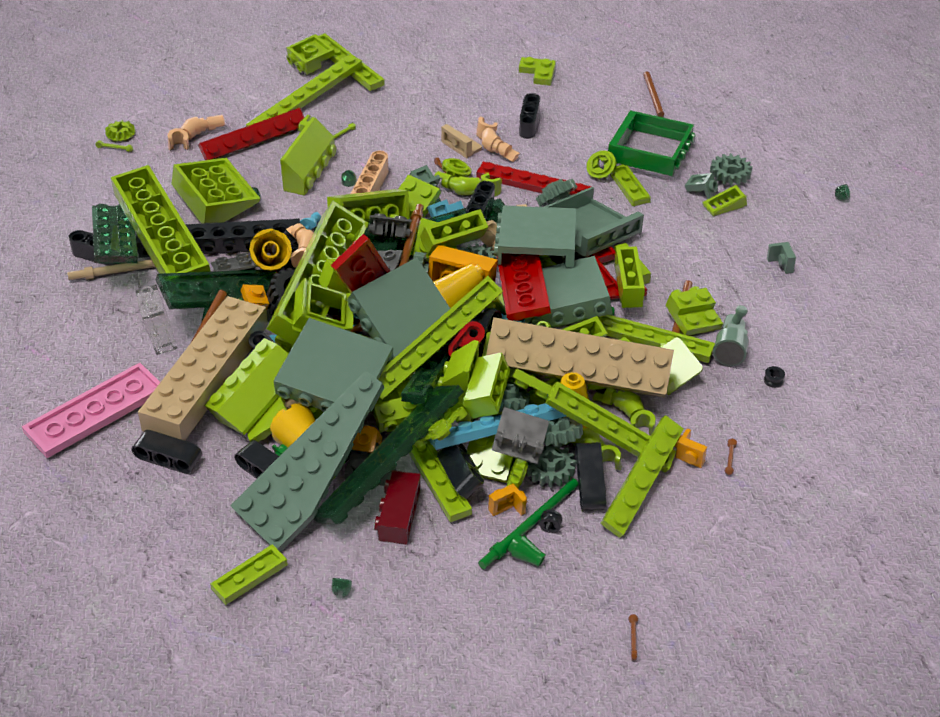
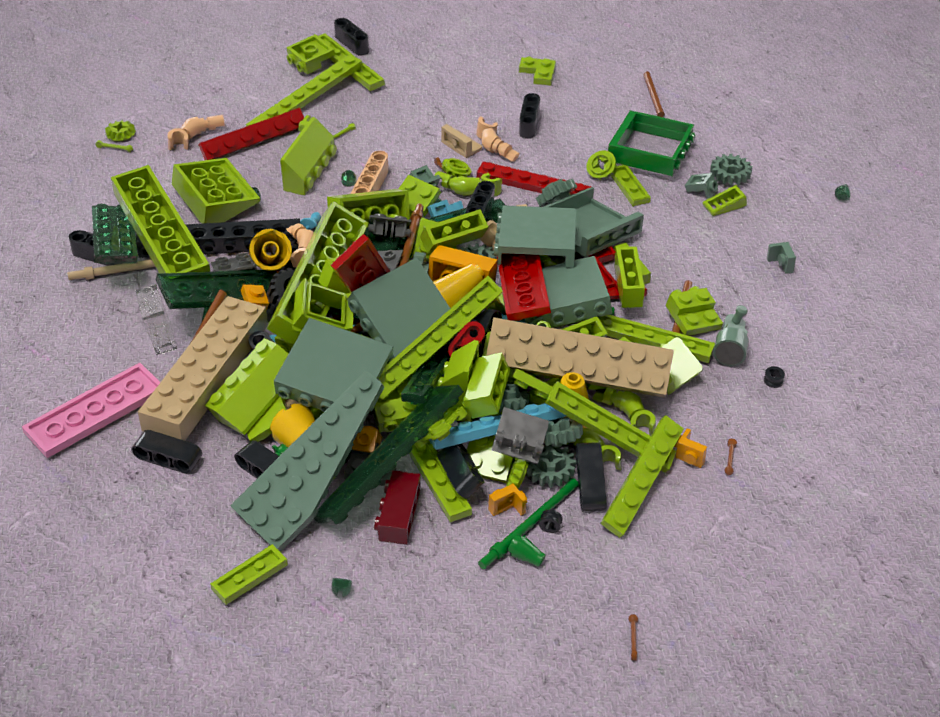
(351, 36): none -> black beam

